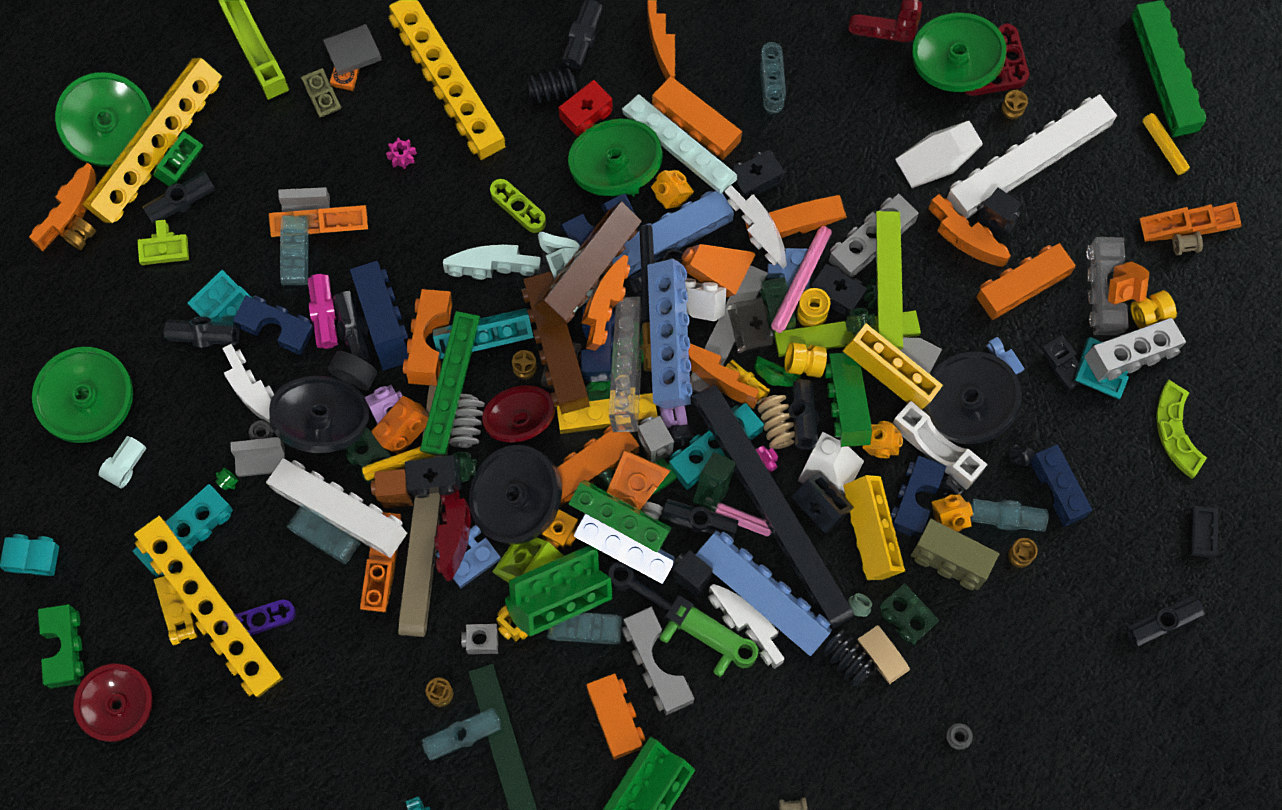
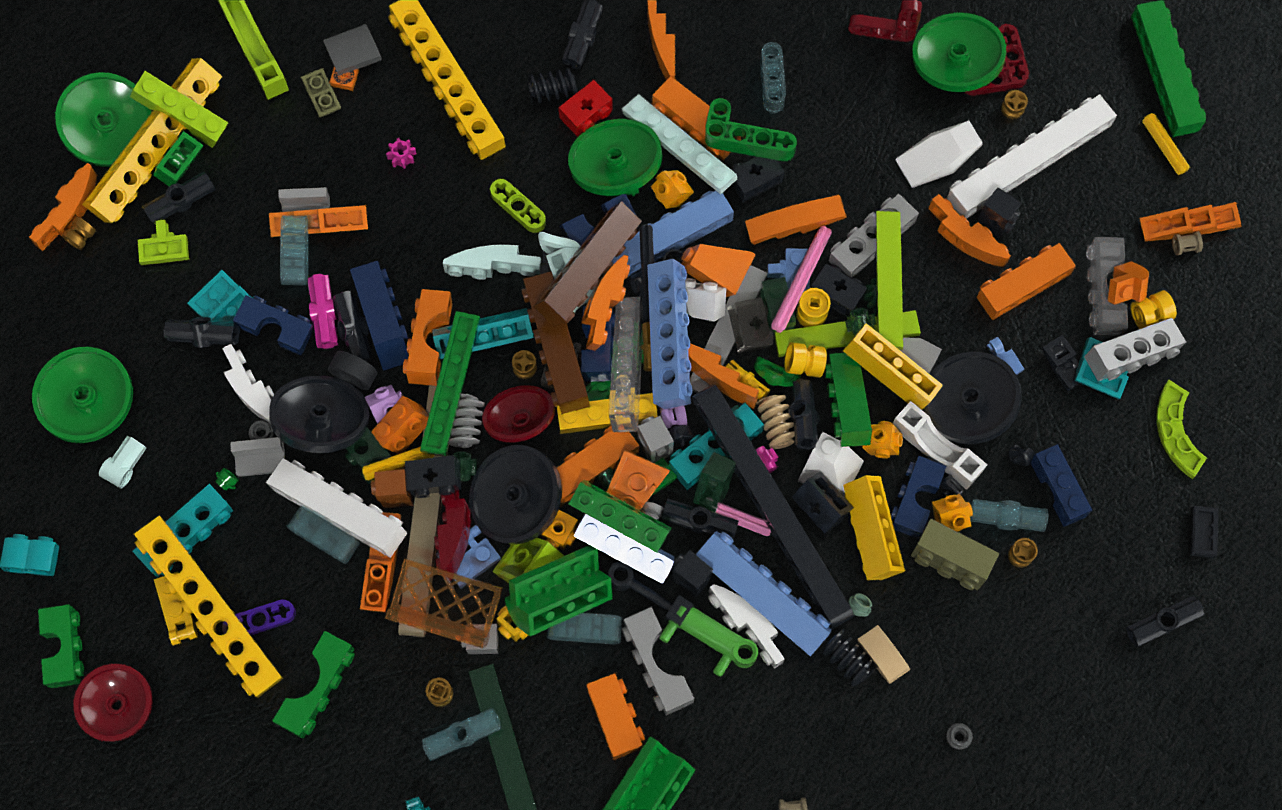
(163, 98): none -> lime arch
(299, 714): none -> green arch
(436, 624): none -> clear orange fence
(750, 133): none -> green beam
(761, 225): white slope -> none
(914, 610): clear green brick -> none

